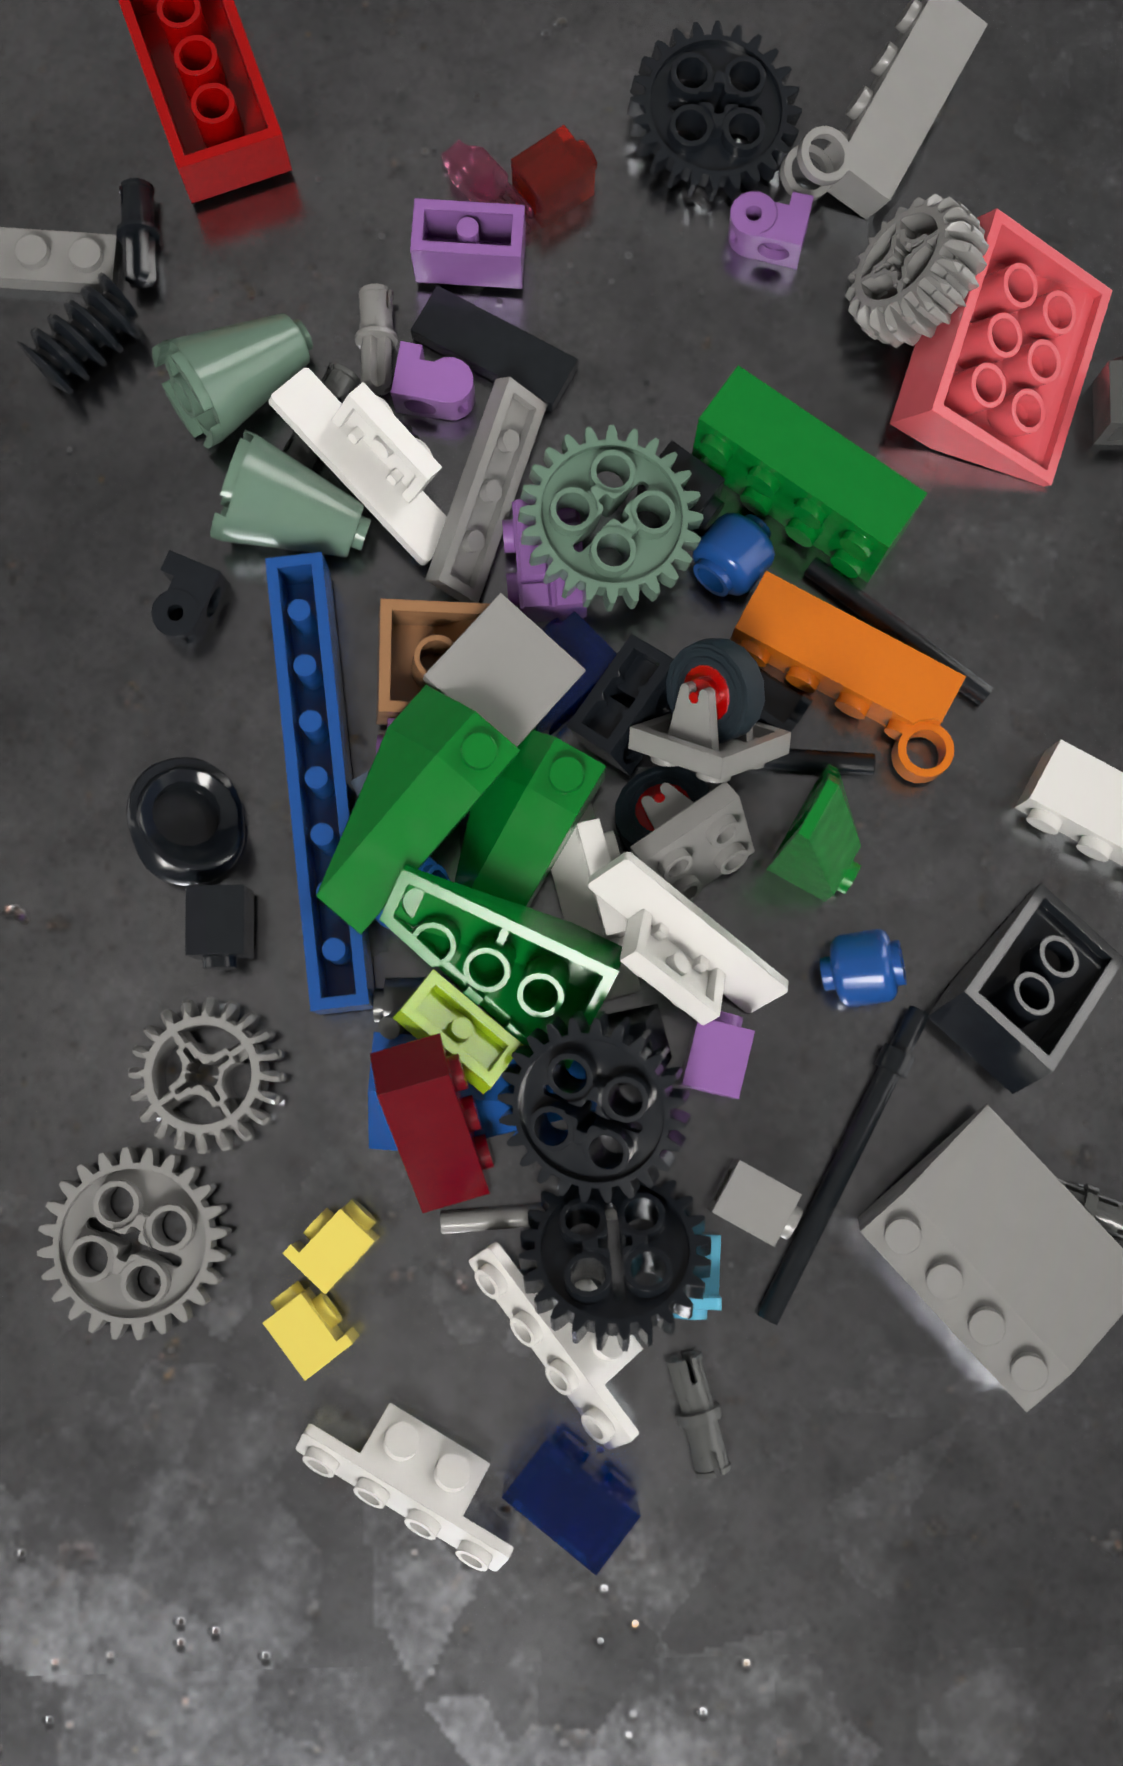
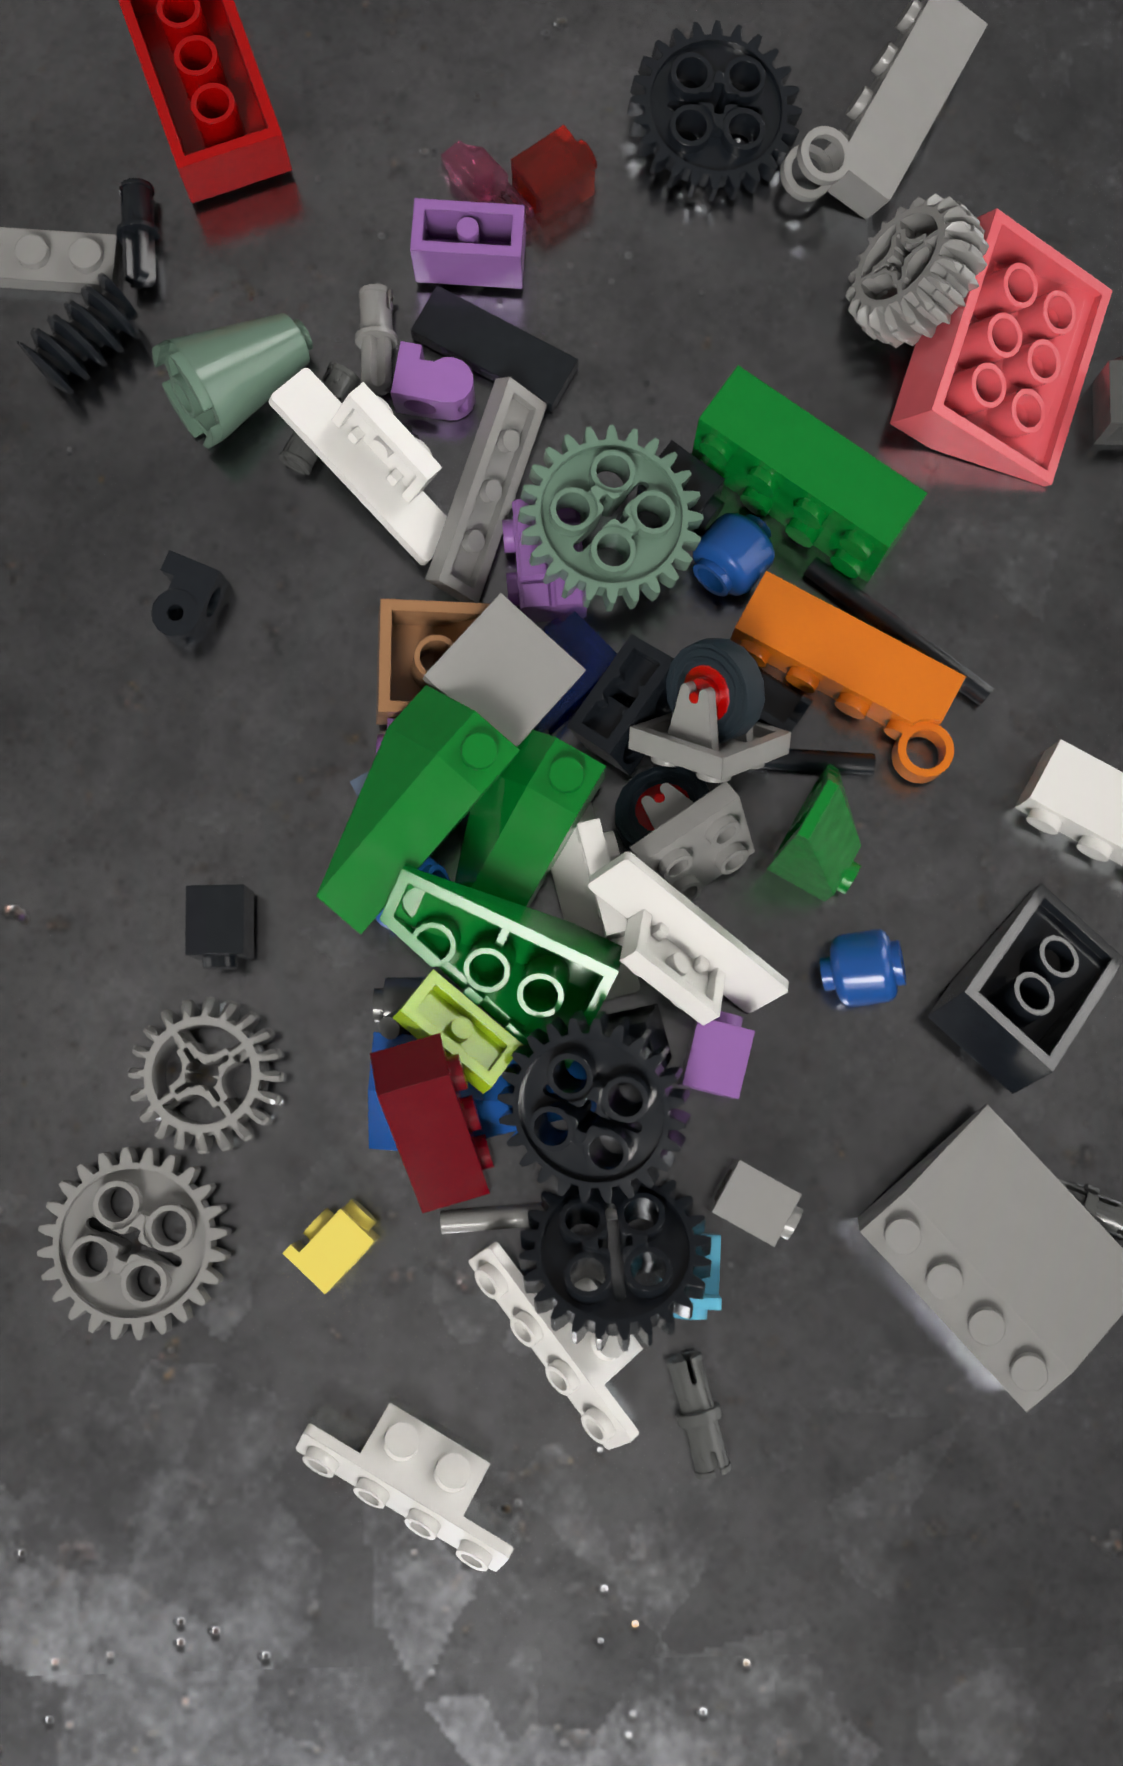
(185, 821): black piece -> none
(285, 504): sand green cone -> none
(308, 1329): light yellow brick -> none
(316, 772): blue brick -> none
(573, 1499): clear blue brick -> none
(769, 228): medium lavender leg -> none
(893, 1063): black bar -> none

